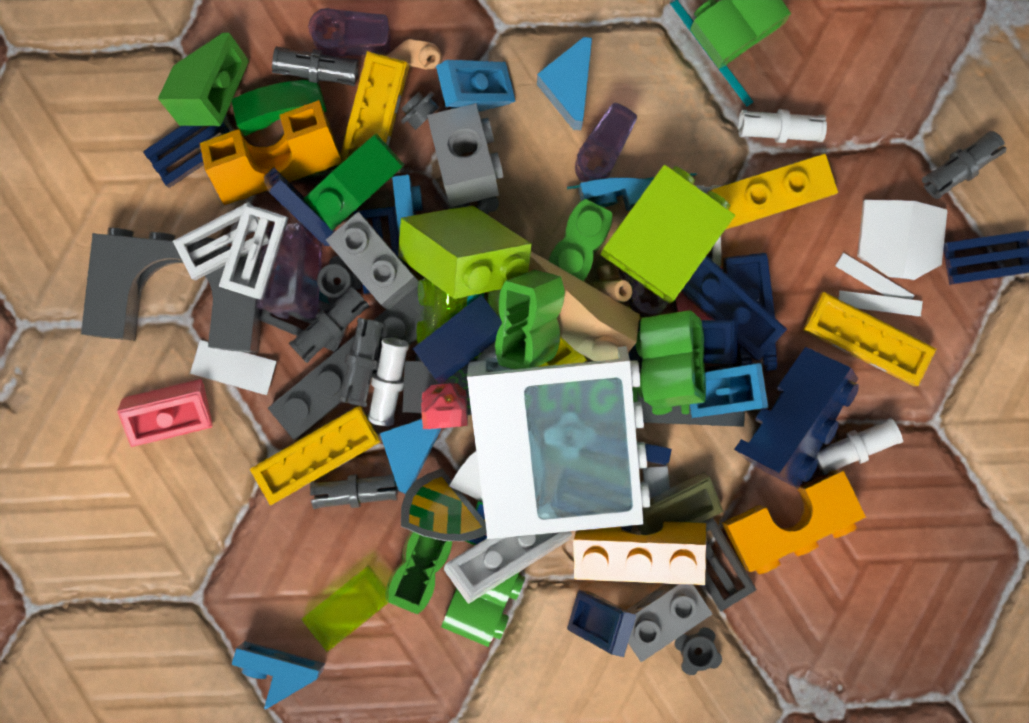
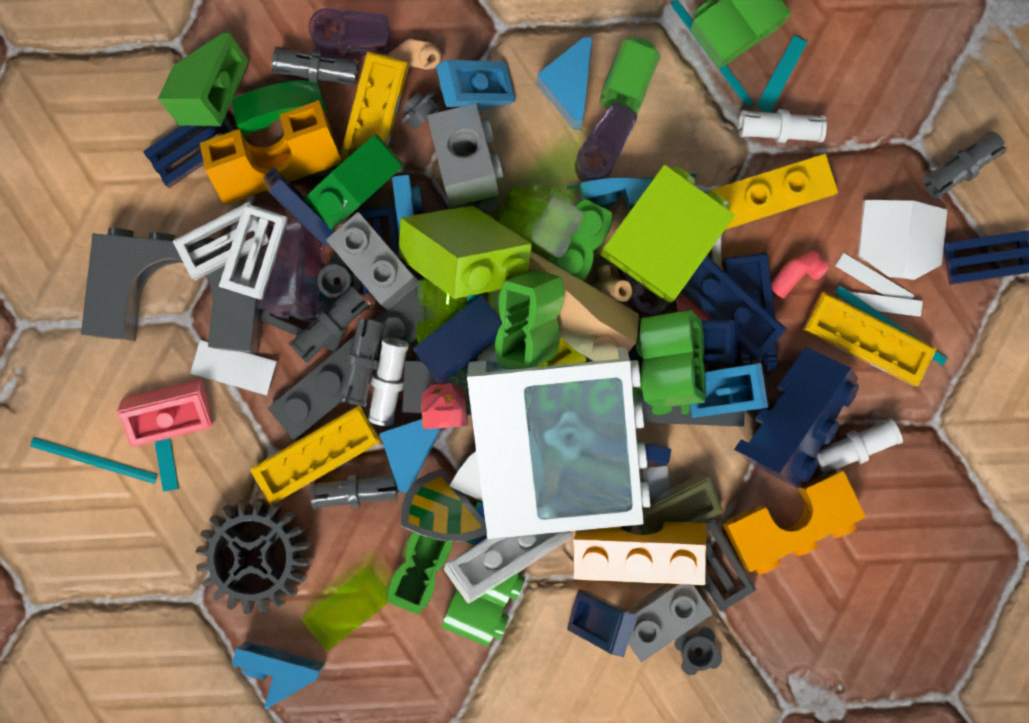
(93, 460): none -> teal piece
(166, 465): none -> teal piece
(238, 543): none -> dark grey gear
(541, 218): none -> clear neon green brick
(630, 74): none -> bright green brick
(781, 74): none -> teal piece
(795, 269): none -> coral arm
(859, 304): none -> teal piece

